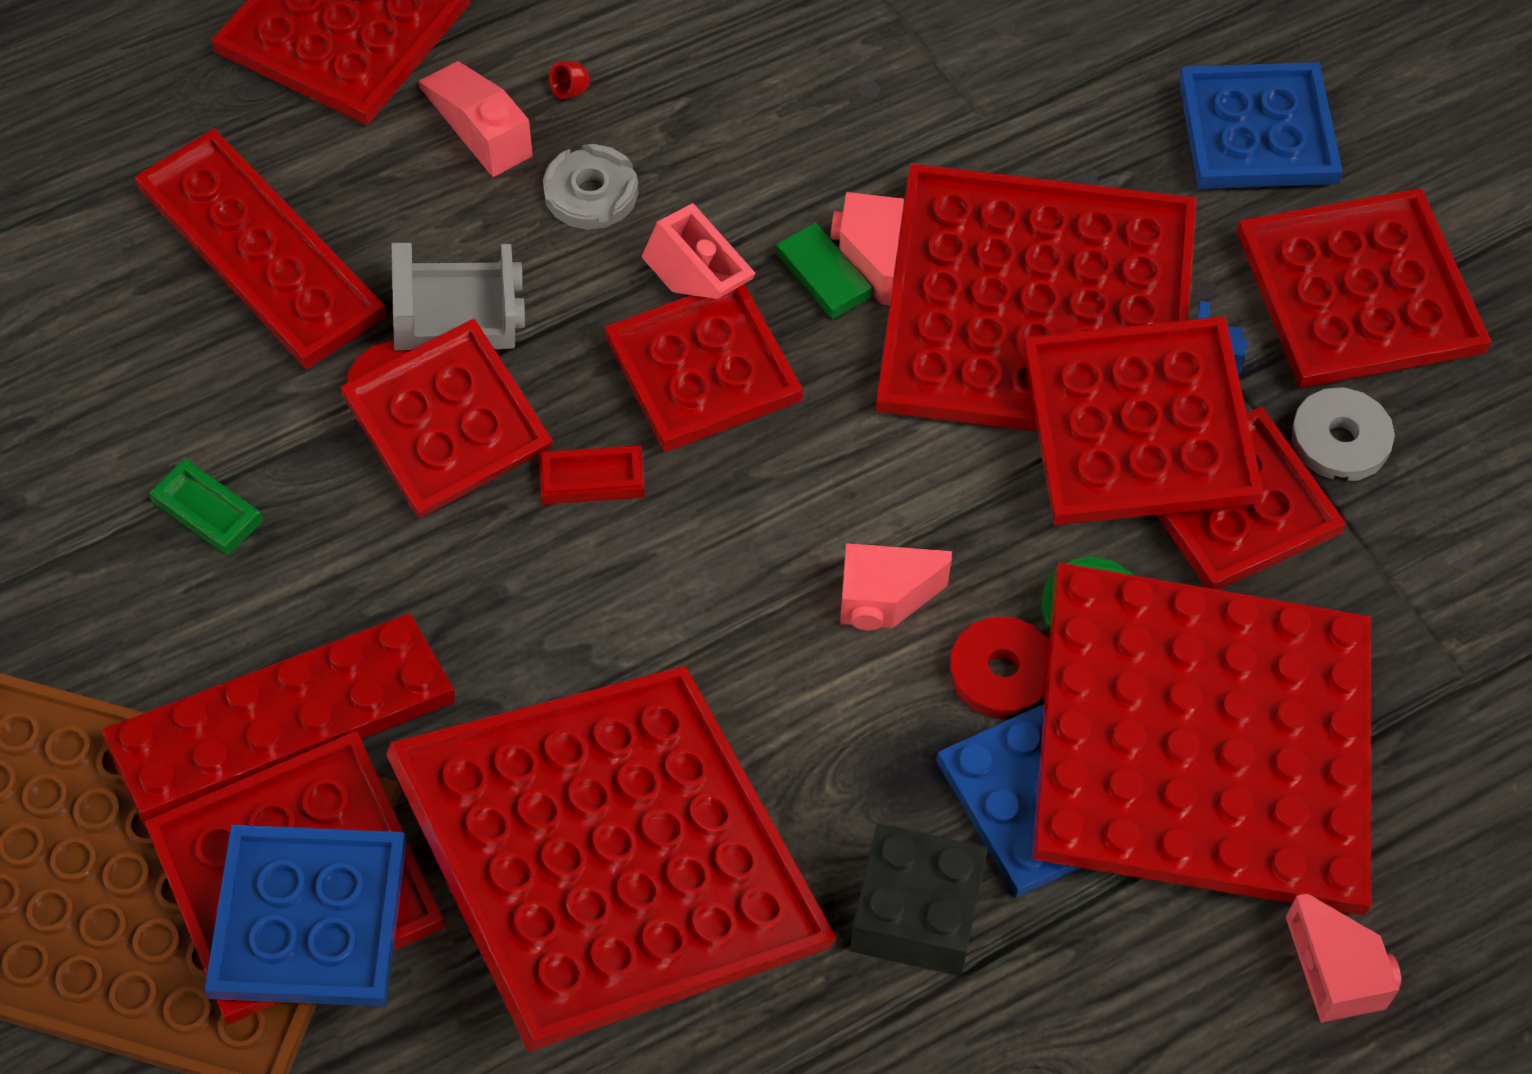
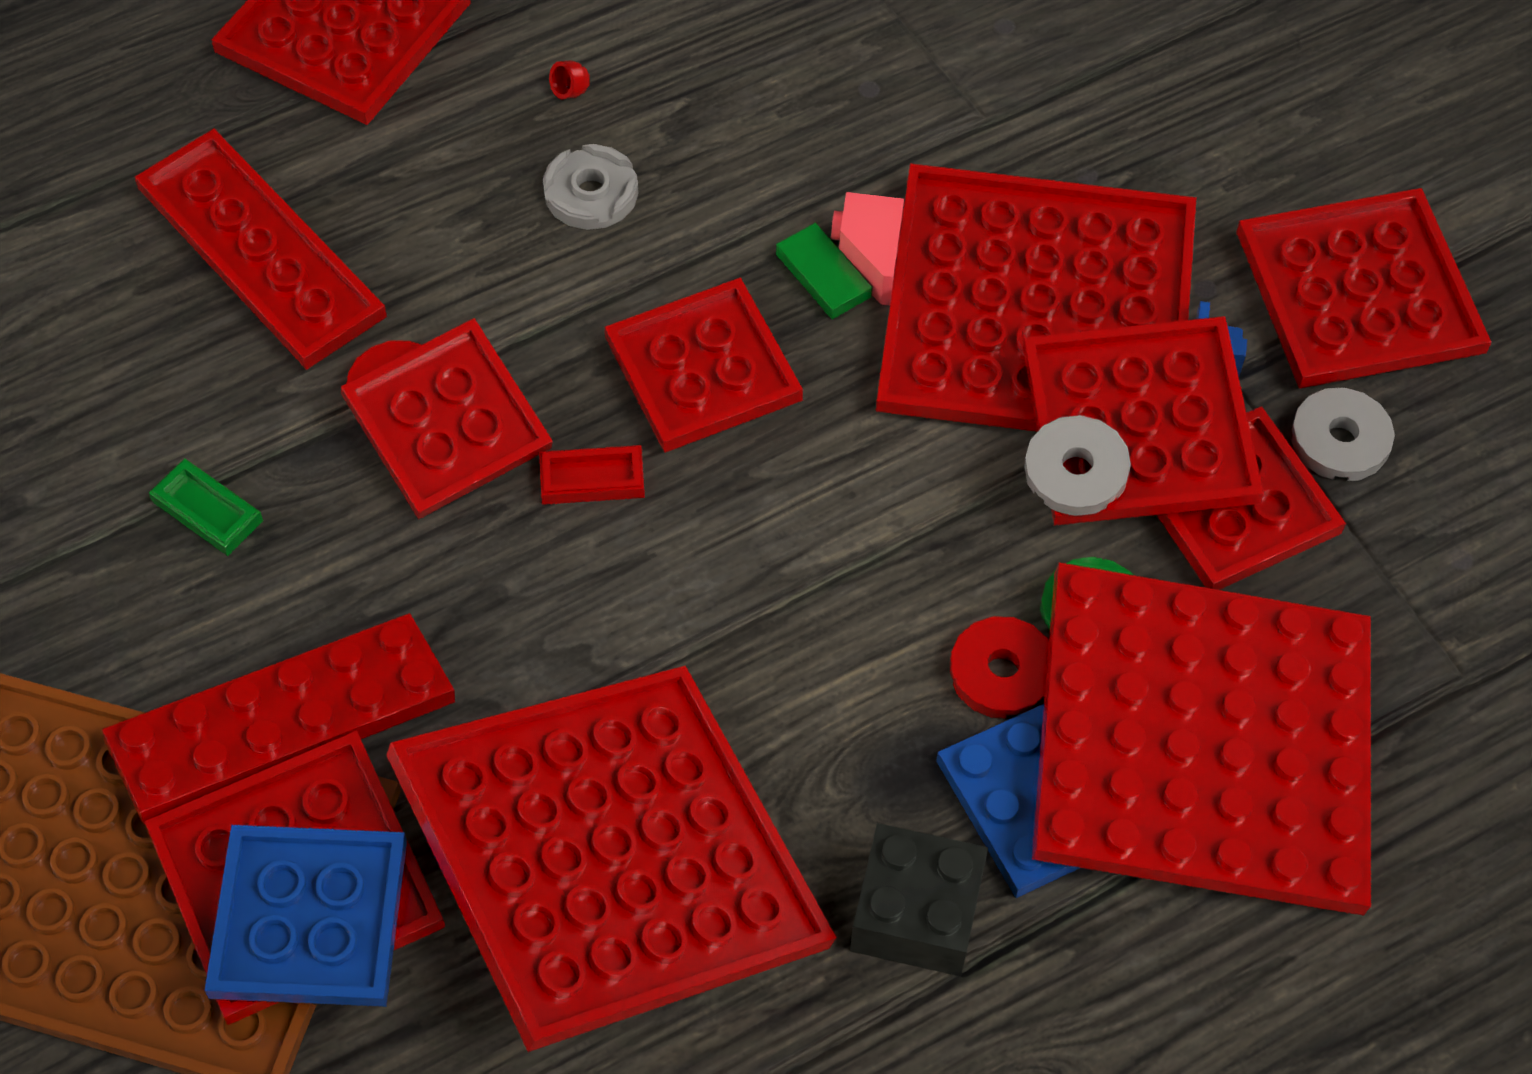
(444, 295): light grey panel -> none
(480, 116): coral slope -> none
(694, 256): coral slope -> none
(889, 583): coral slope -> none
(1084, 439): none -> light grey tile
(1259, 125): blue plate -> none
(1341, 961): coral slope -> none

